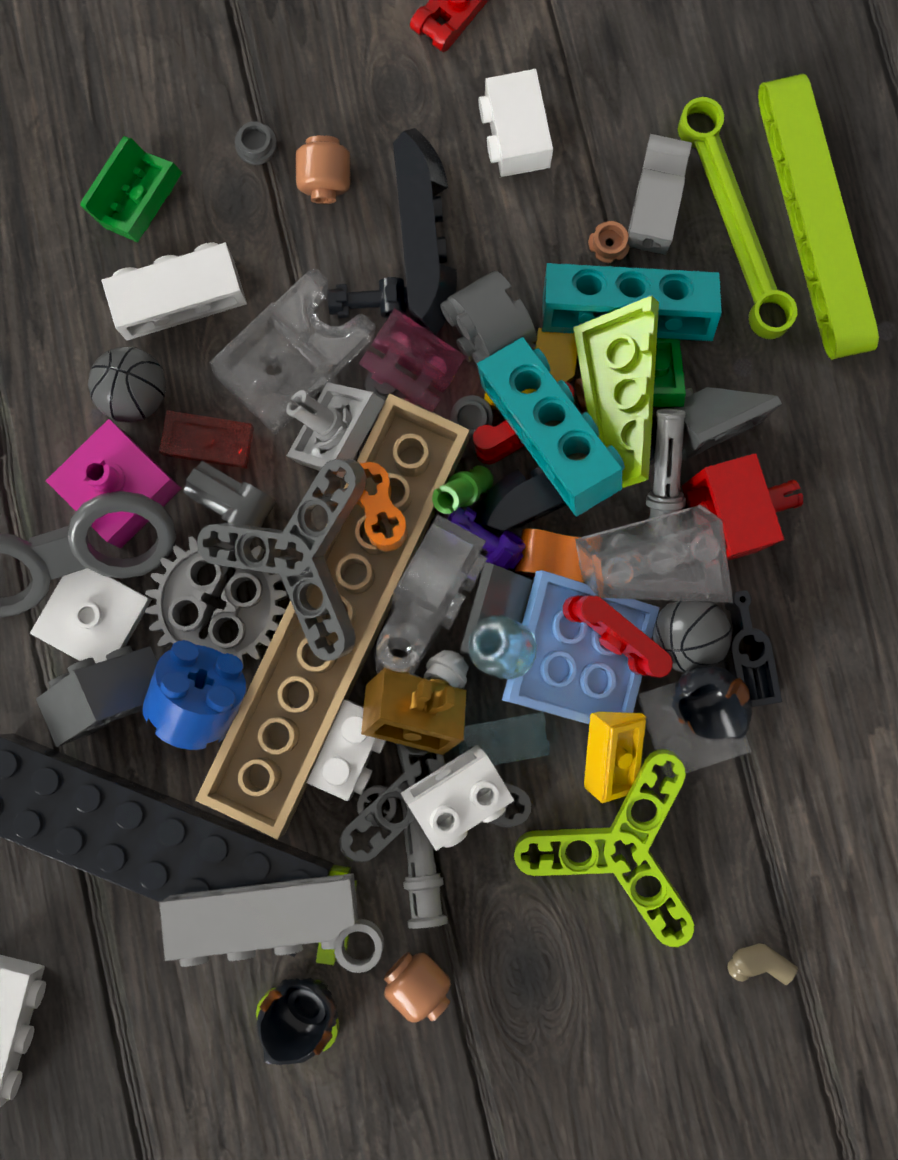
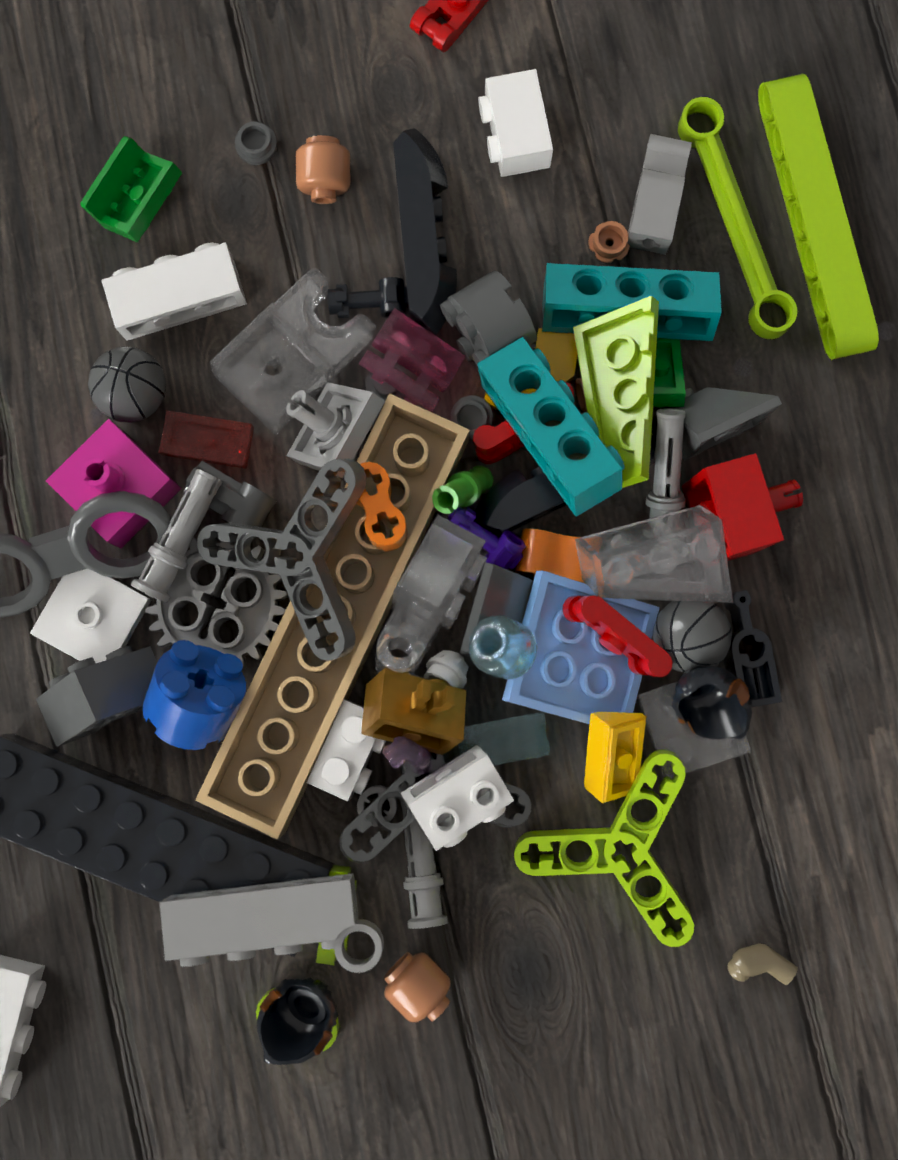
(169, 554): none -> light grey pin
(407, 750): none -> clear purple arm

